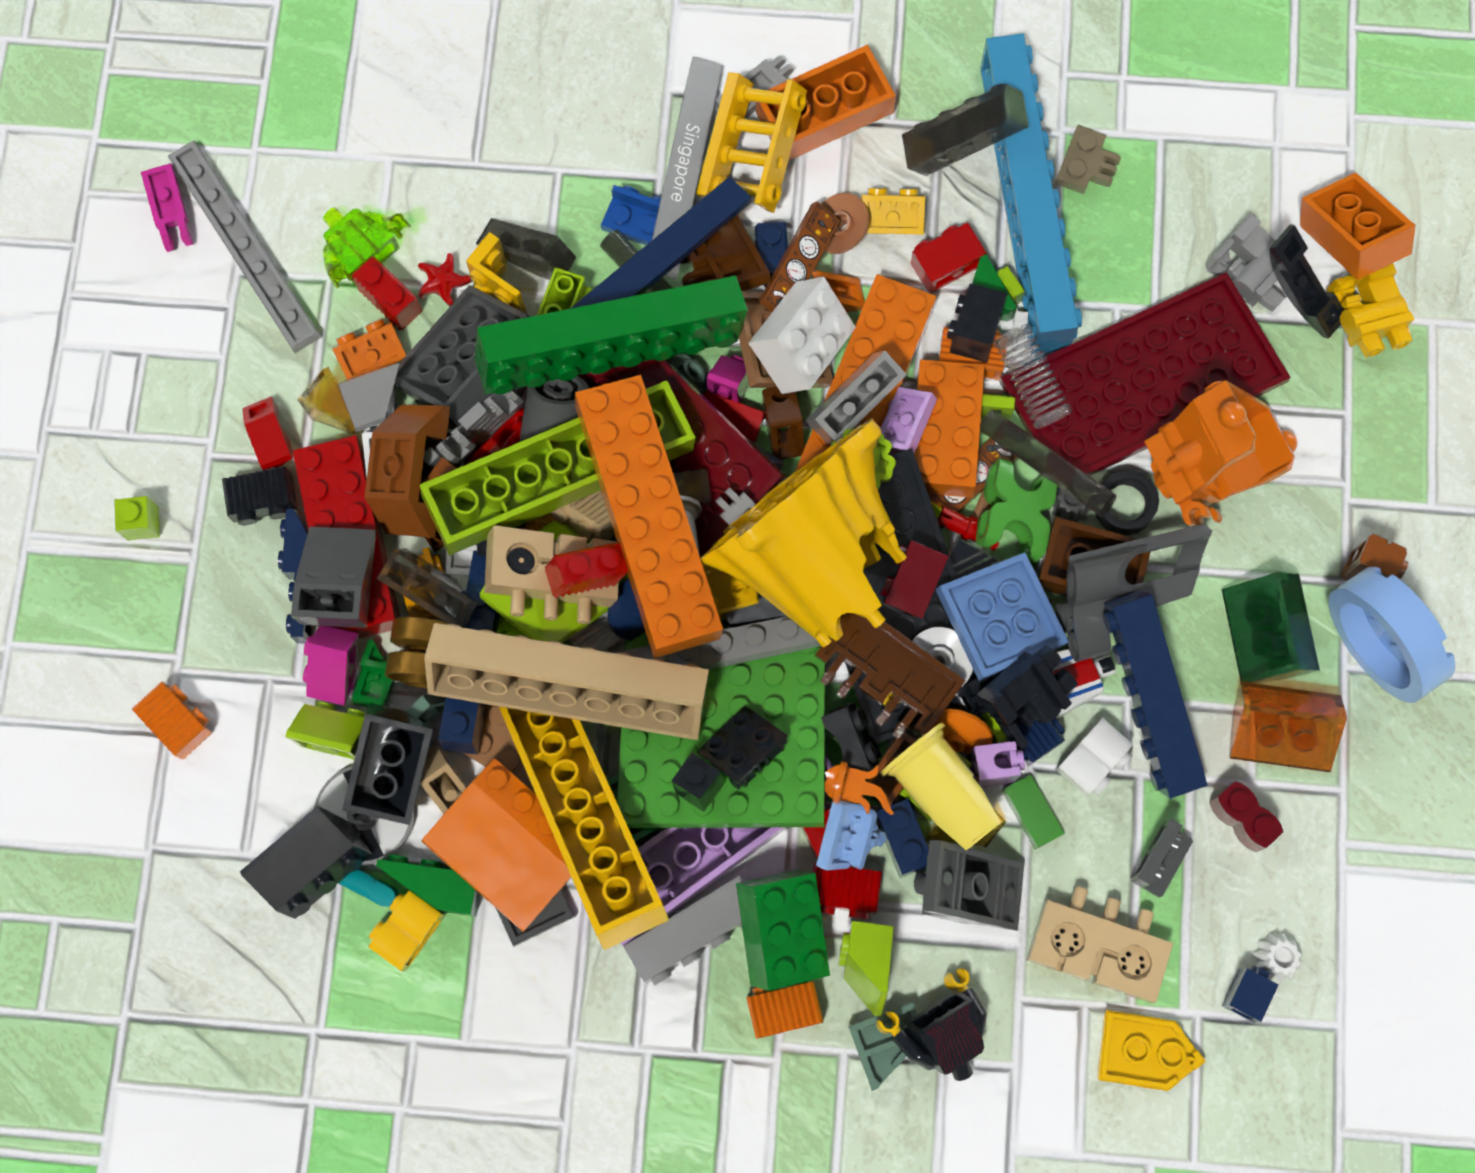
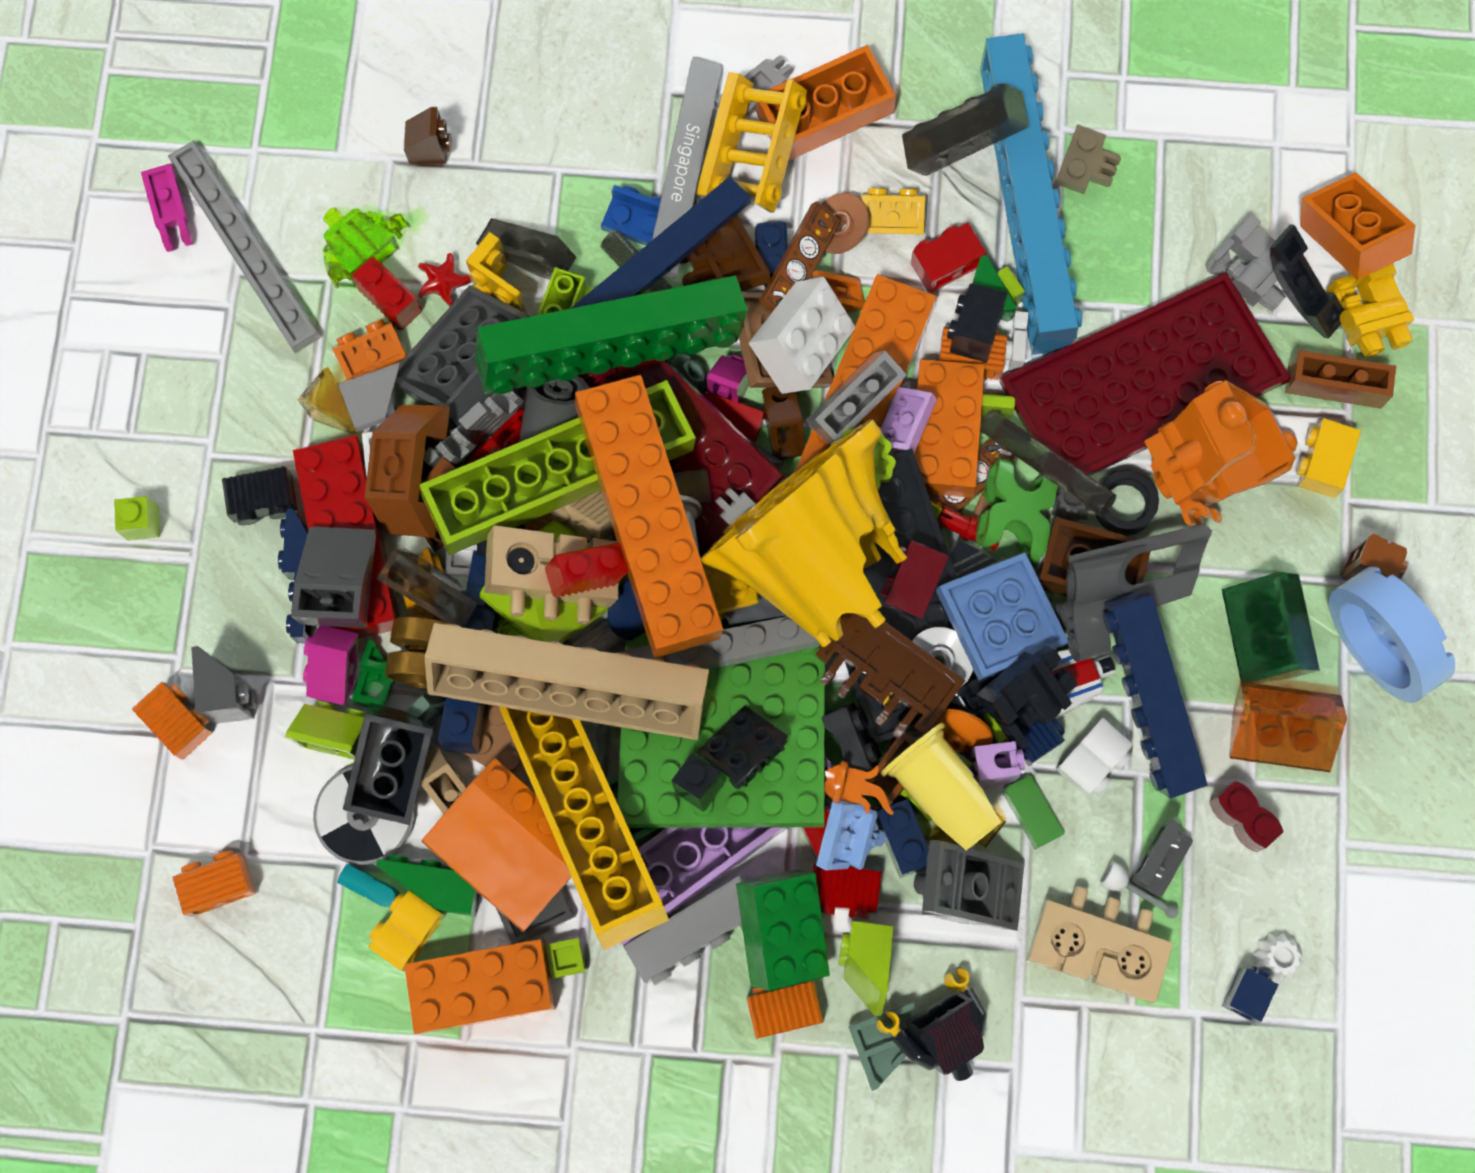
(213, 884): none -> orange brick
(219, 691): none -> dark grey slope
(266, 434): red slope -> none
(307, 862): black slope -> none
(427, 138): none -> reddish brown slope
(479, 986): none -> orange brick
(565, 958): none -> lime plate
(1015, 336): clear piece -> none
(1117, 878): none -> hinge
(1145, 1051): yellow tile -> none
(1328, 458): none -> yellow brick
(1341, 379): none -> dark orange brick

